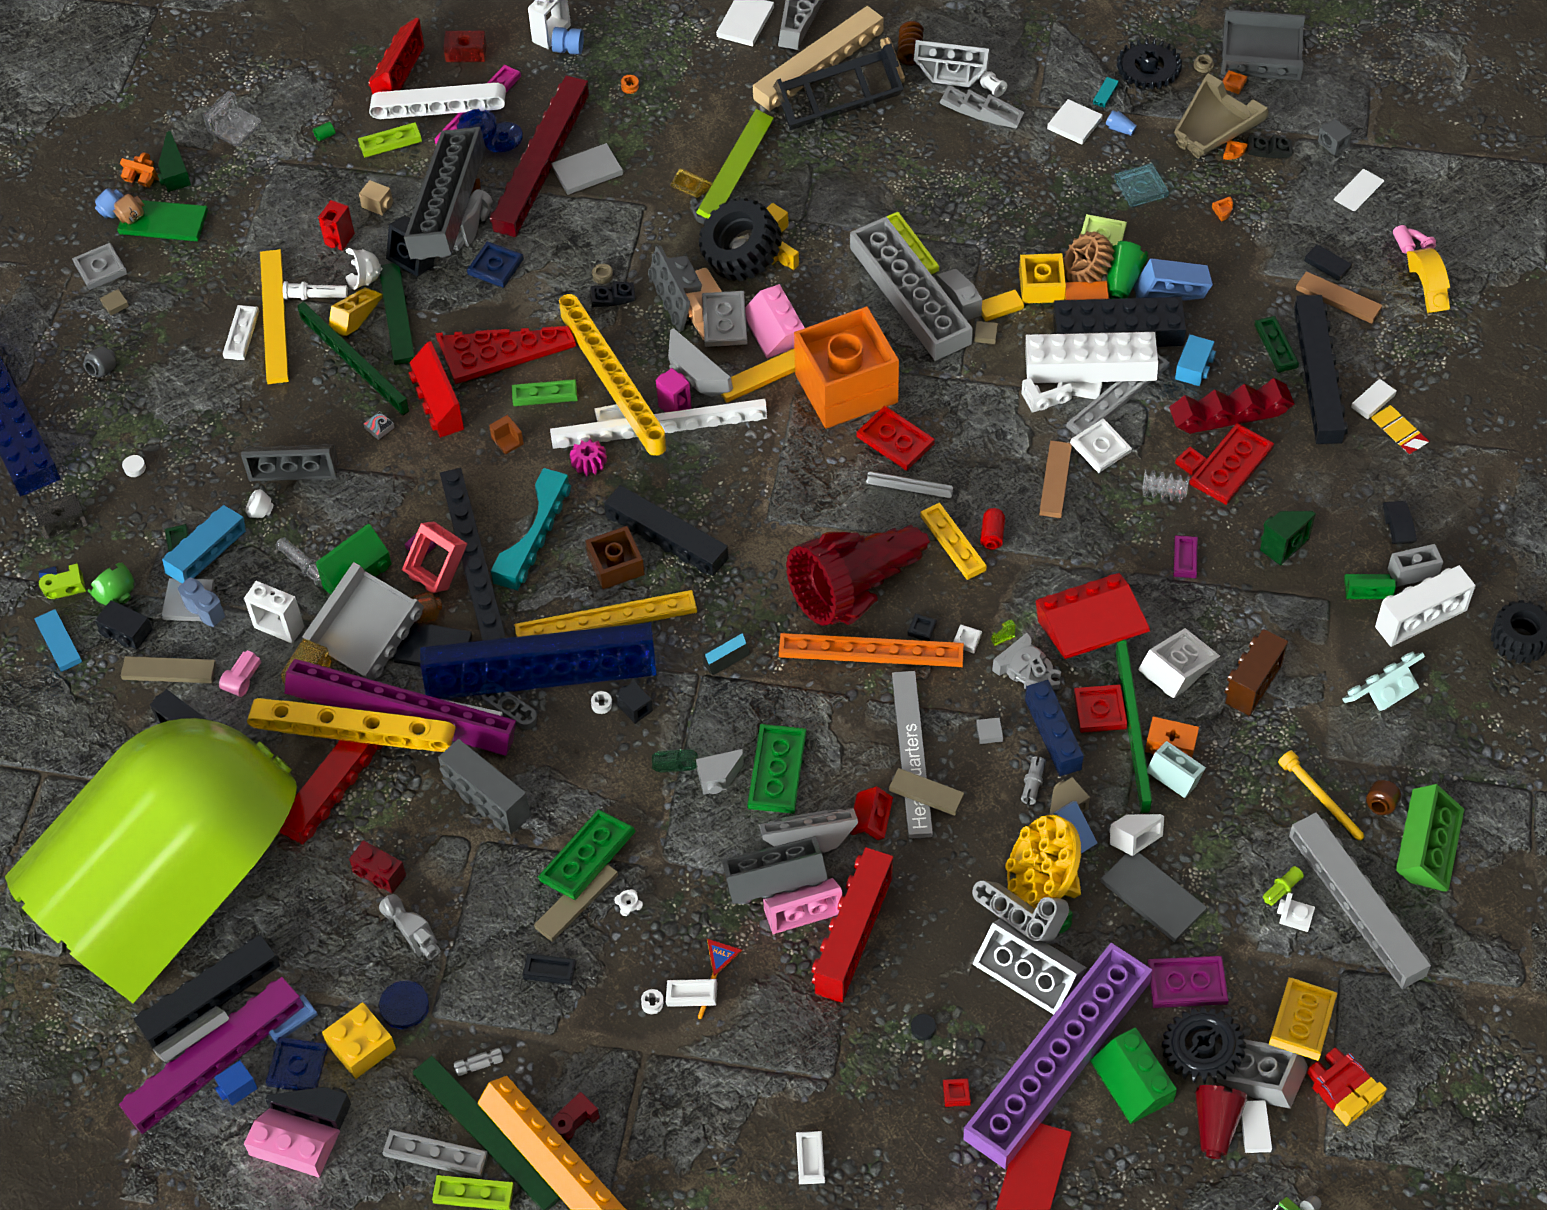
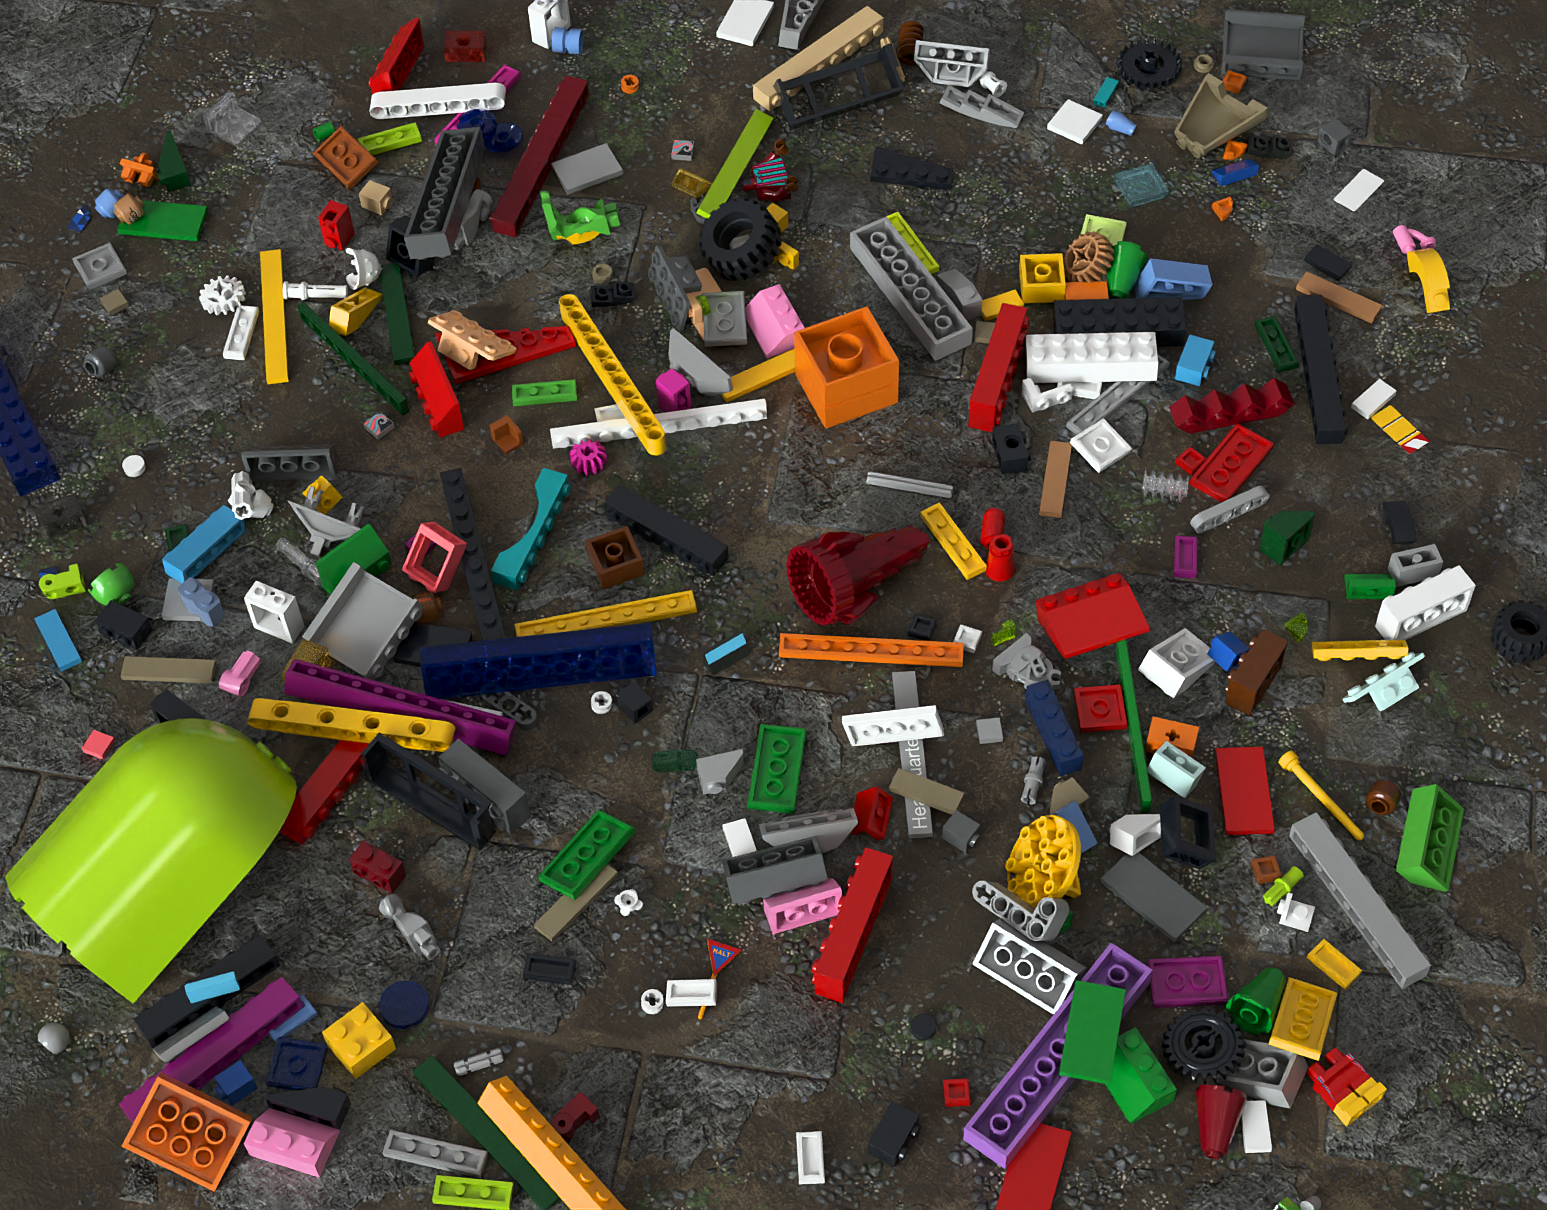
(54, 1037): none -> light grey piece
(79, 220): none -> dark blue sticker
(98, 744): none -> coral tile
(187, 1131): none -> orange slope
(212, 987): none -> medium azure tile
(222, 295): none -> white gear
(242, 495): none -> white piece
(323, 528): none -> light grey connector
(329, 497): none -> yellow brick
(345, 157): none -> dark orange tile
(405, 787): none -> black piece
(465, 340): none -> light nougat bracket
(495, 264): dark blue tile -> none
(582, 223): none -> bright green hips
(682, 150): none -> tile
(703, 301): none -> clear neon green tile
(739, 837): none -> white tile
(771, 178): none -> torso
(893, 725): none -> white tile
(893, 1134): none -> black brick
(895, 438): red plate -> none
(906, 170): none -> black wing
(961, 832): none -> dark grey brick
(998, 367): none -> red brick
(1000, 558): none -> red plant
(1010, 448): none -> black brick
(1092, 1032): none -> green tile
(1171, 841): none -> black window
(1227, 650): none -> blue brick
(1229, 509): none -> light grey beam
(1236, 172): none -> blue slope
(1244, 791): none -> red tile
(1258, 1002): none -> green cone
(1266, 869): none -> dark orange tile
(1297, 626): none -> clear neon green tile
(1334, 964): none -> yellow tile
(1368, 649): none -> yellow plate

